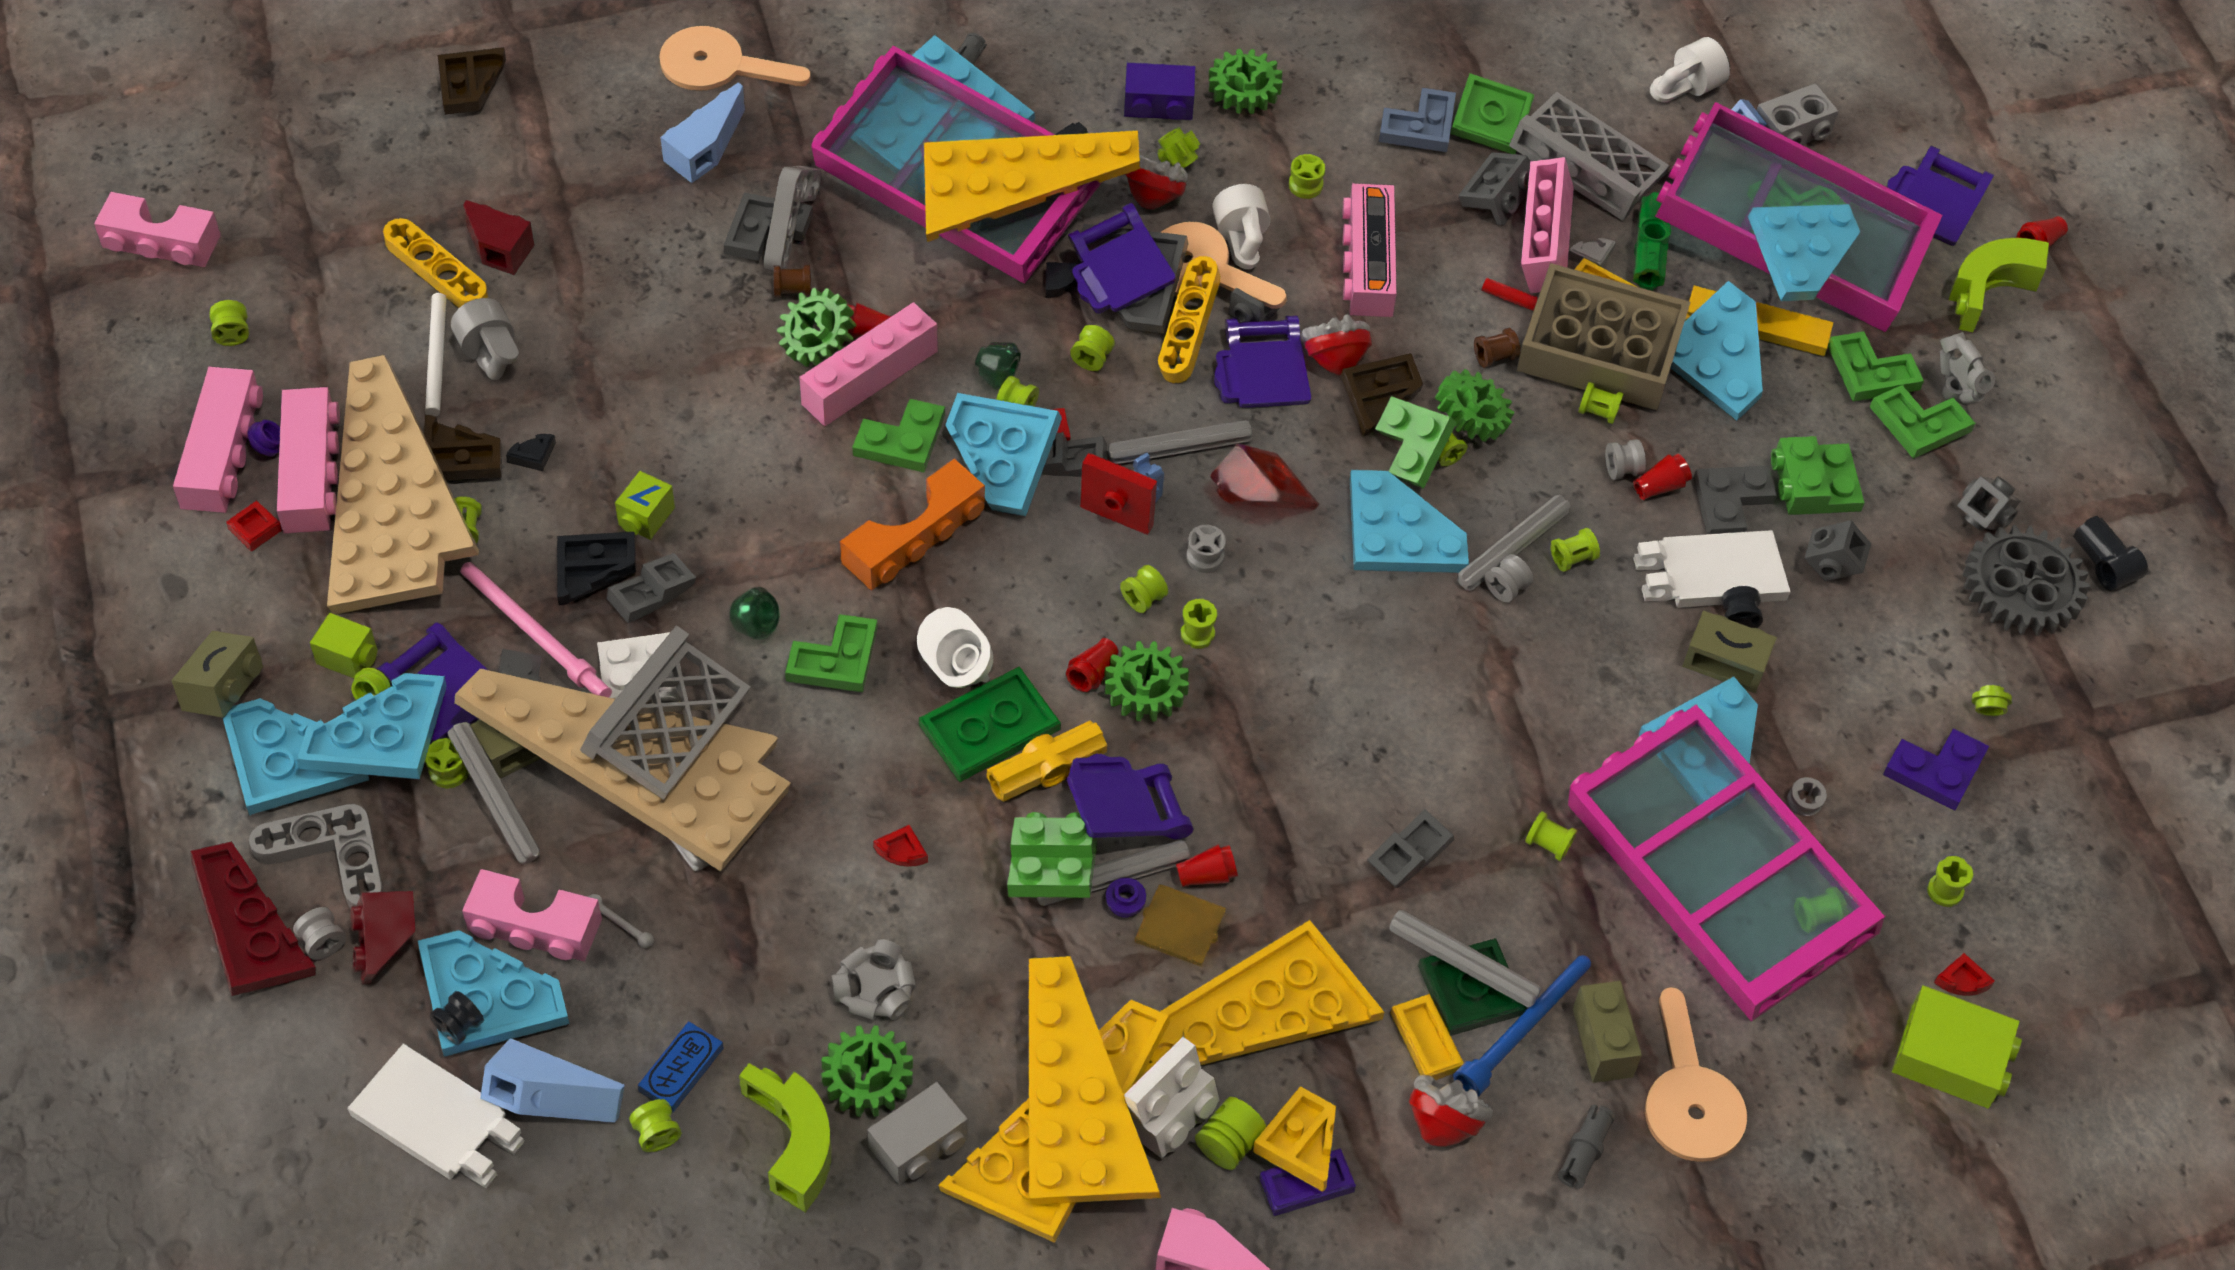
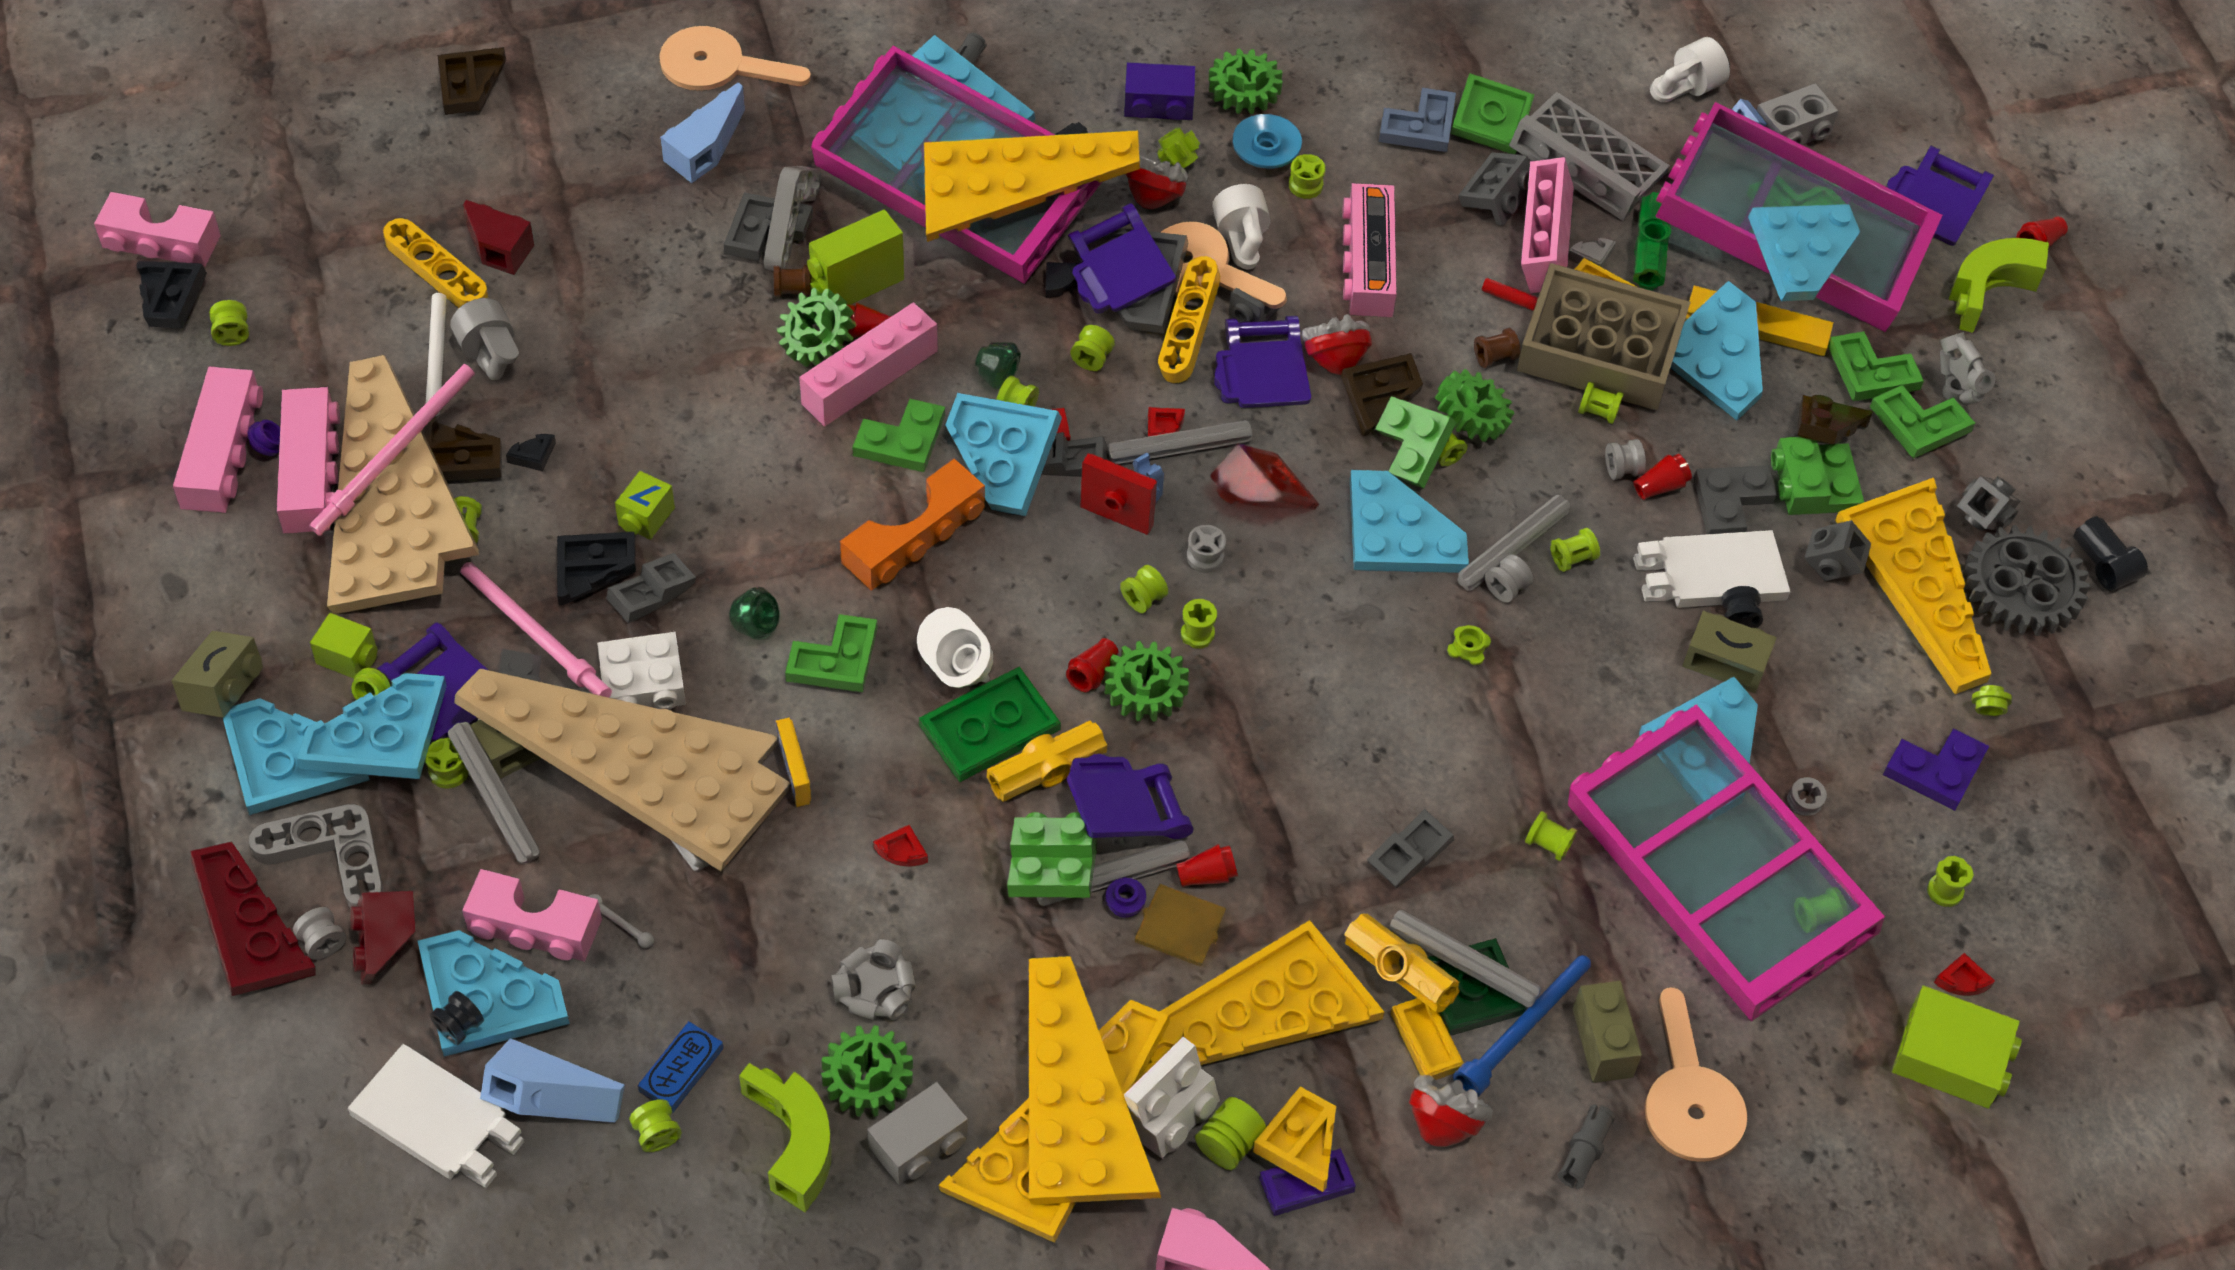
(169, 291): none -> black wing
(254, 525): red tile -> none
(342, 501): none -> bright pink bar
(634, 701): light grey fence -> none
(793, 762): none -> yellow tile
(858, 258): none -> lime brick
(1164, 420): none -> red tile
(1267, 141): none -> dark azure dish
(1418, 975): none -> yellow piece
(1472, 636): none -> lime plate
(1829, 421): none -> dark brown wing
(1923, 578): none -> yellow wing

